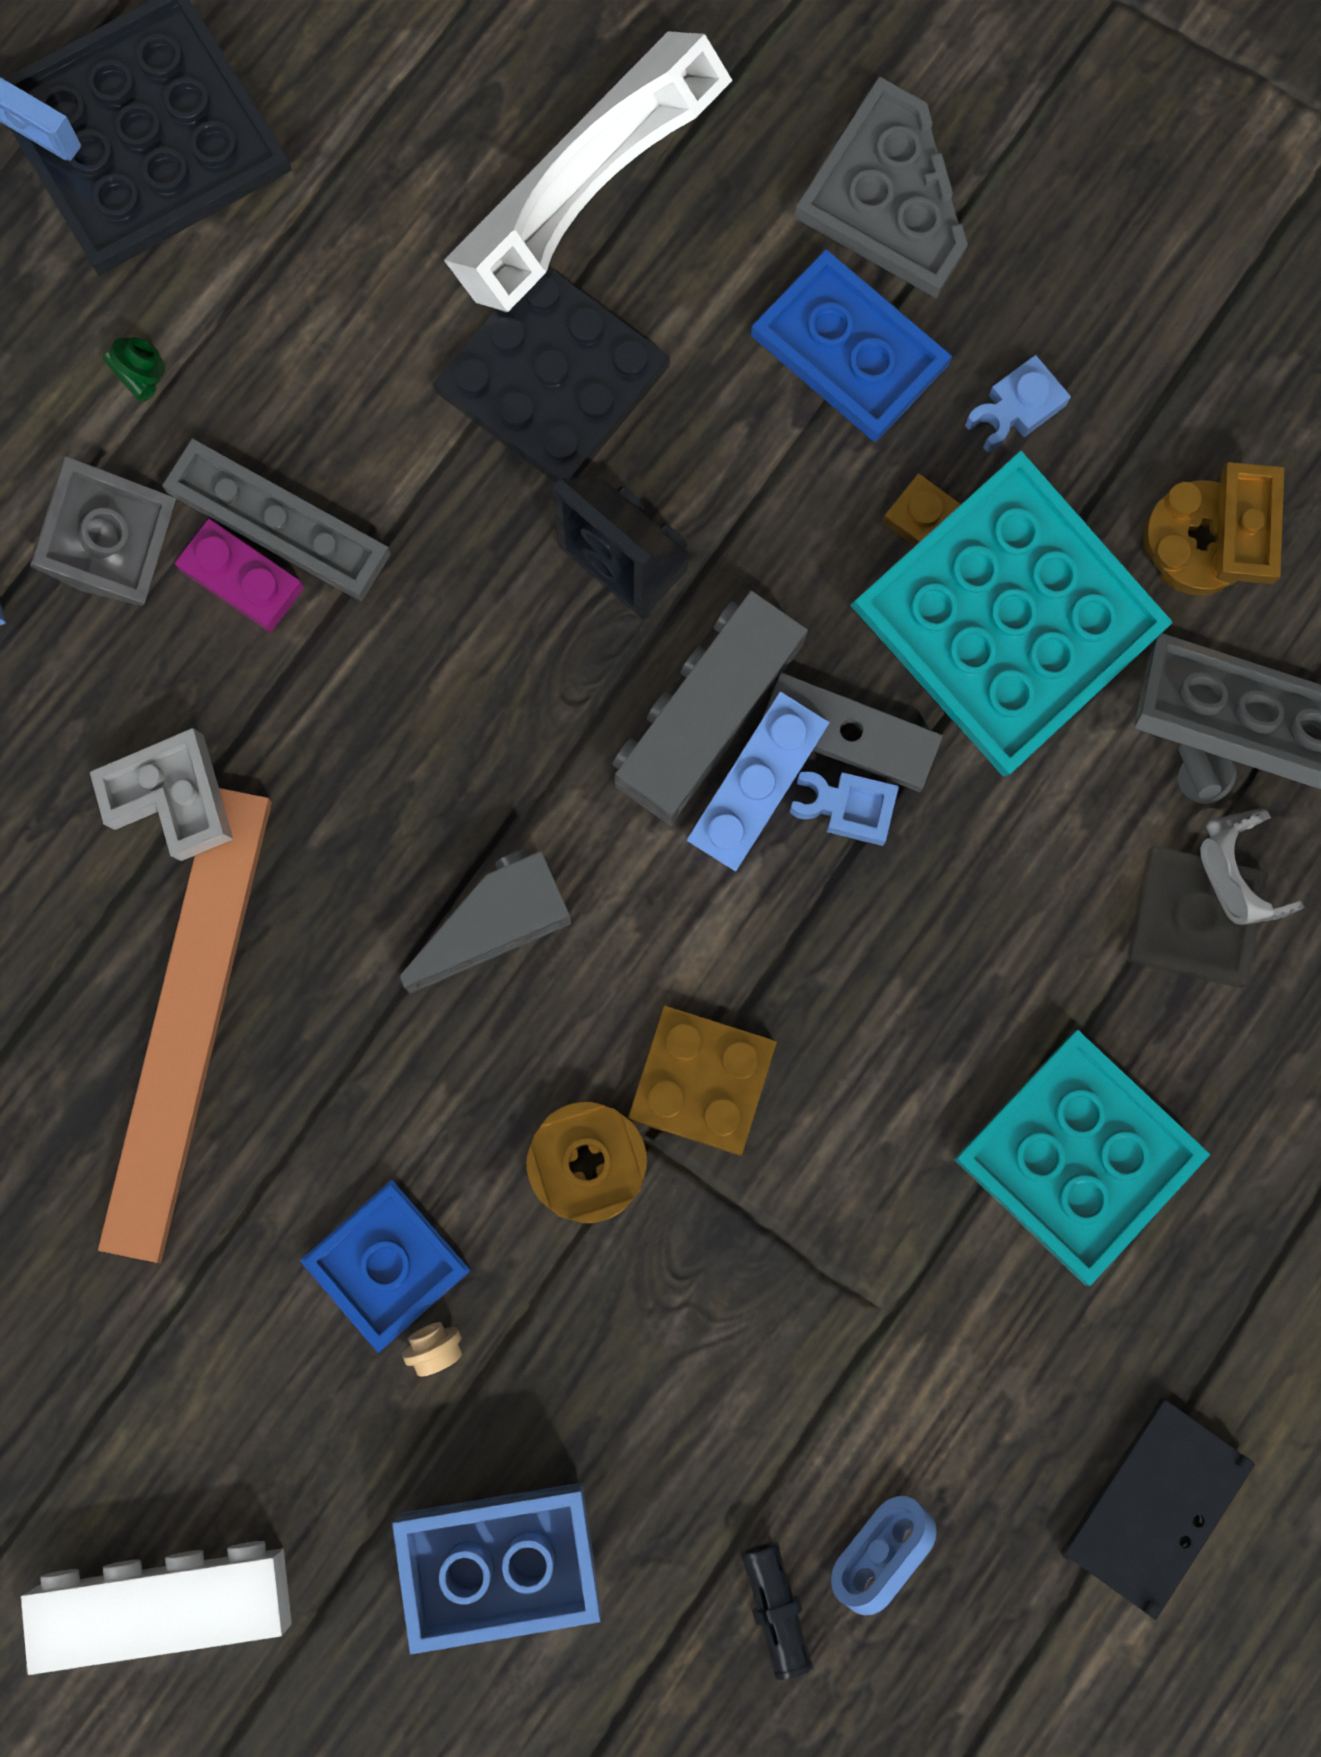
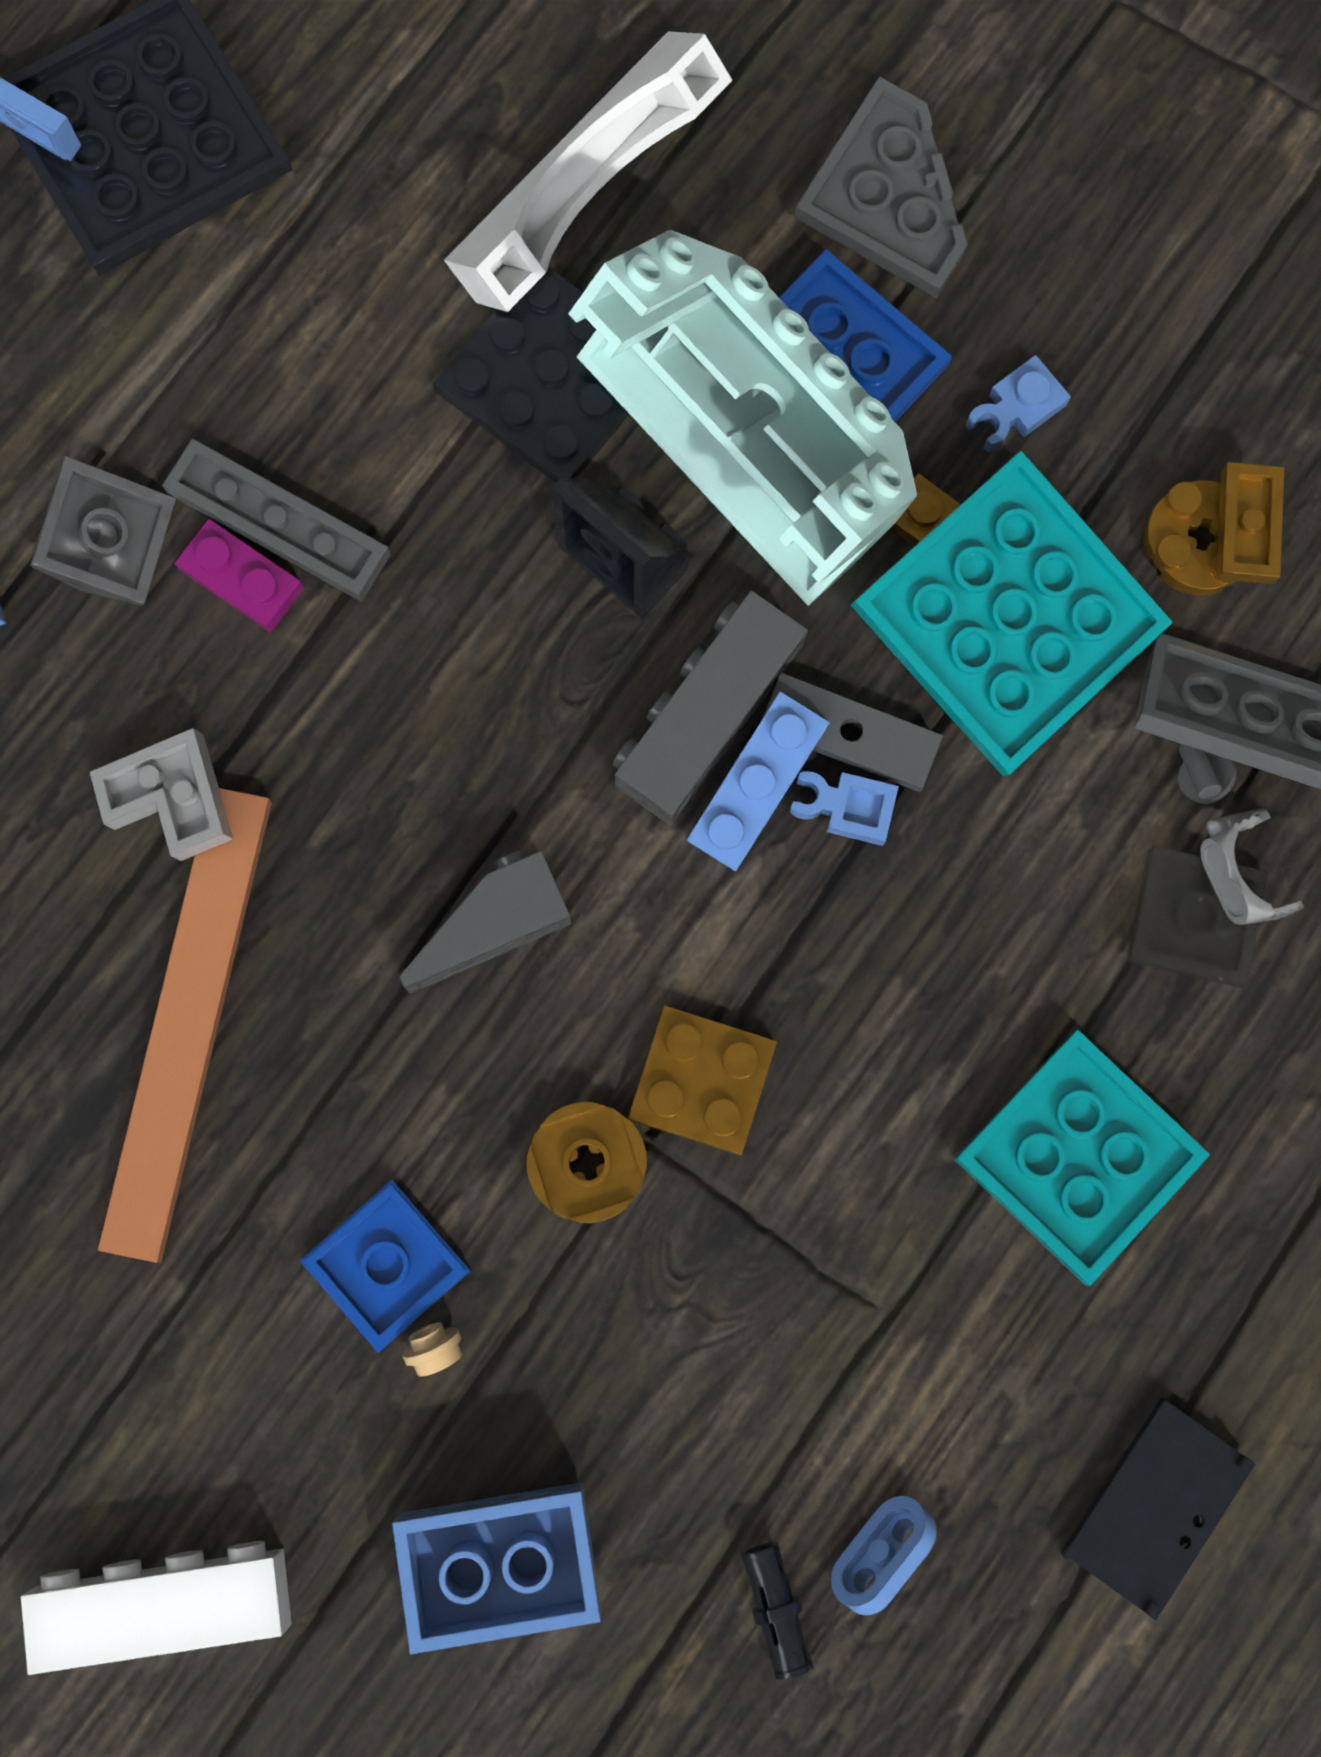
(136, 365): dark green plate -> none
(747, 405): none -> light aqua wedge

